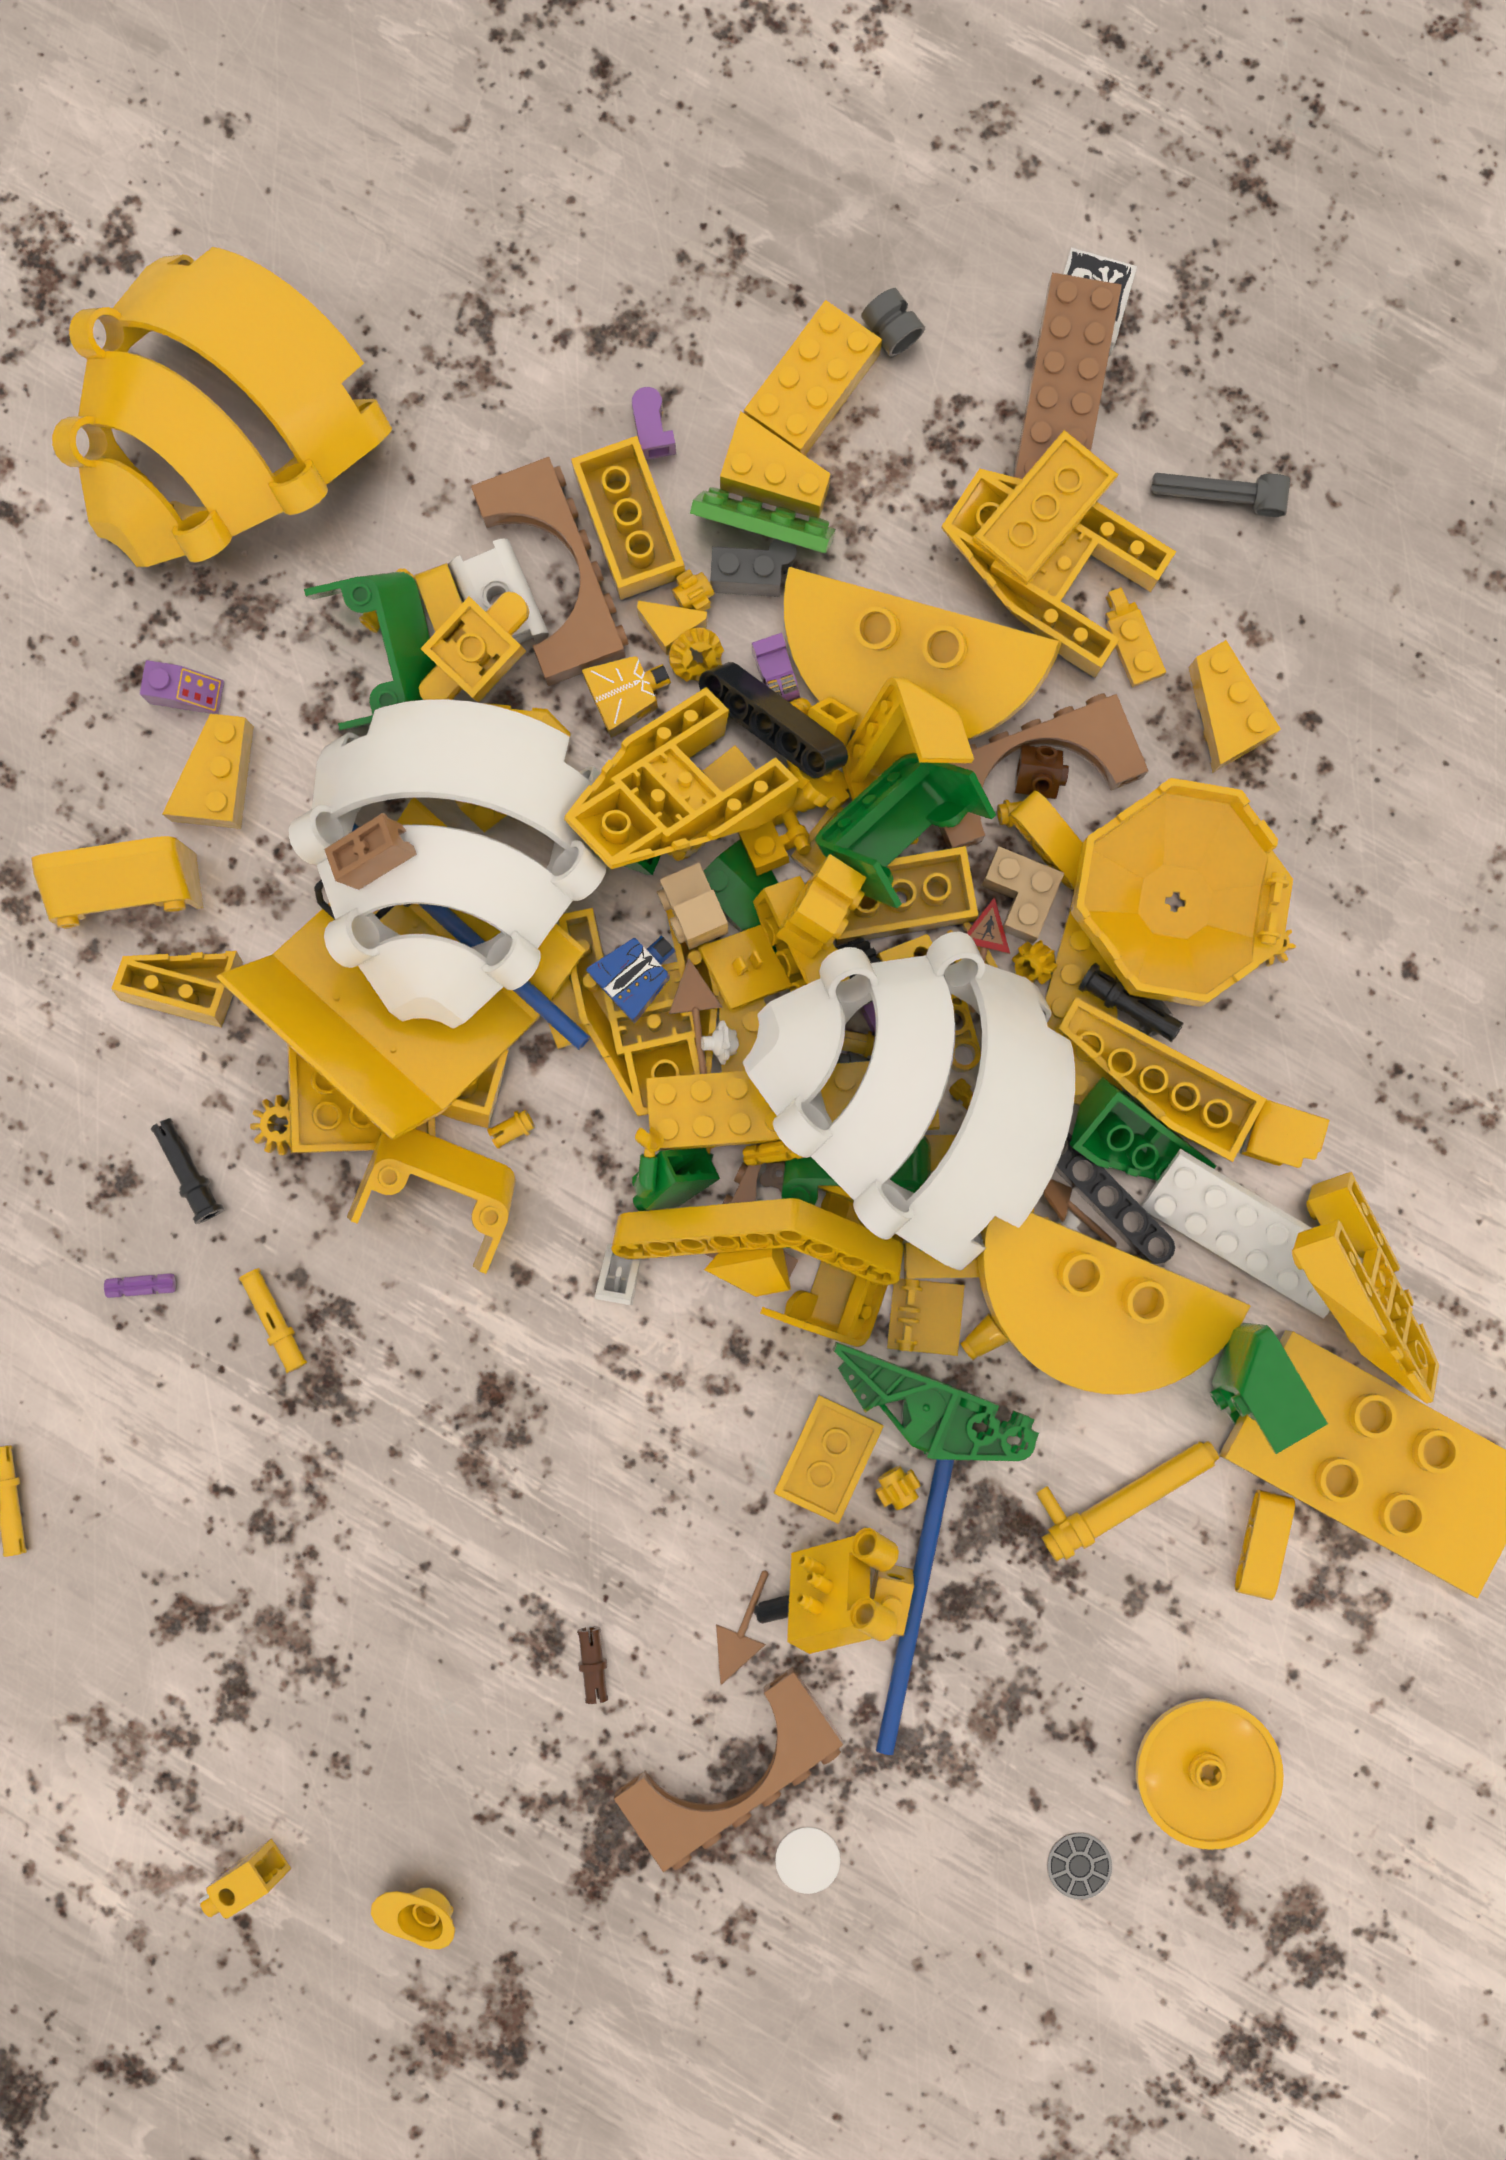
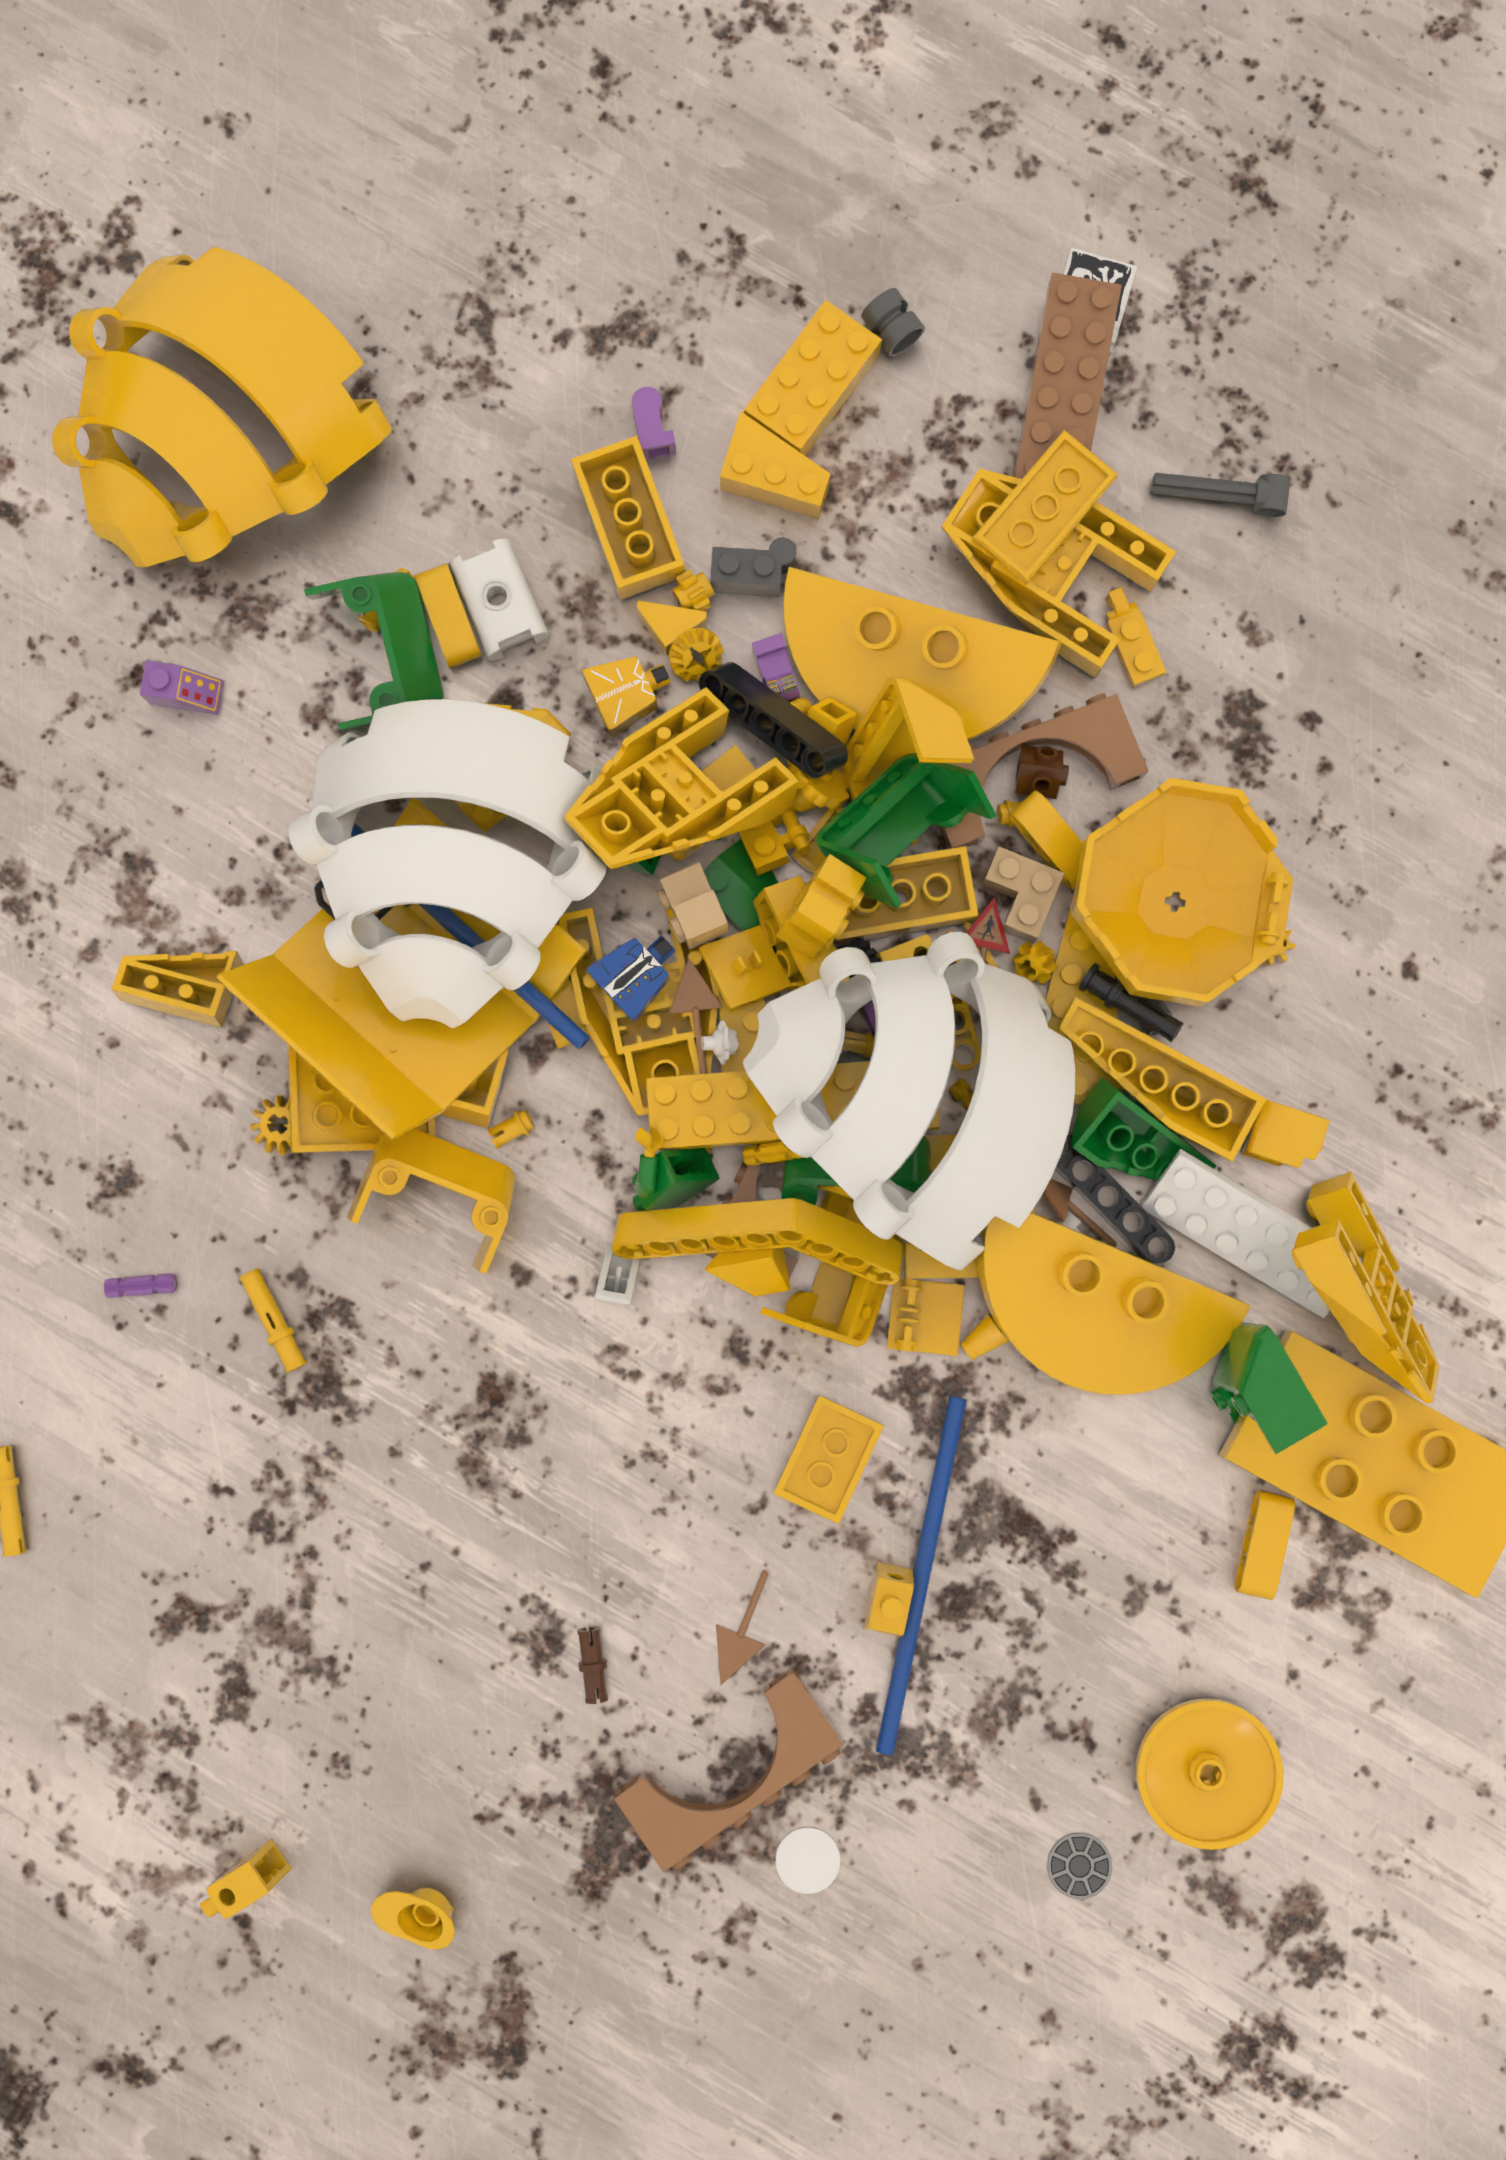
(116, 878): yellow windscreen -> none
(193, 1185): black pin -> none
(215, 775): yellow wedge -> none
(369, 852): medium nougat hinge -> none
(474, 648): yellow brick -> none
(535, 498): medium nougat arch -> none
(753, 517): bright green plate -> none
(831, 1594): yellow piece -> none
(898, 1488): yellow gear -> none
(934, 1413): green connector -> none
(1083, 1528): yellow cylinder -> none
(1229, 706): yellow wedge -> none

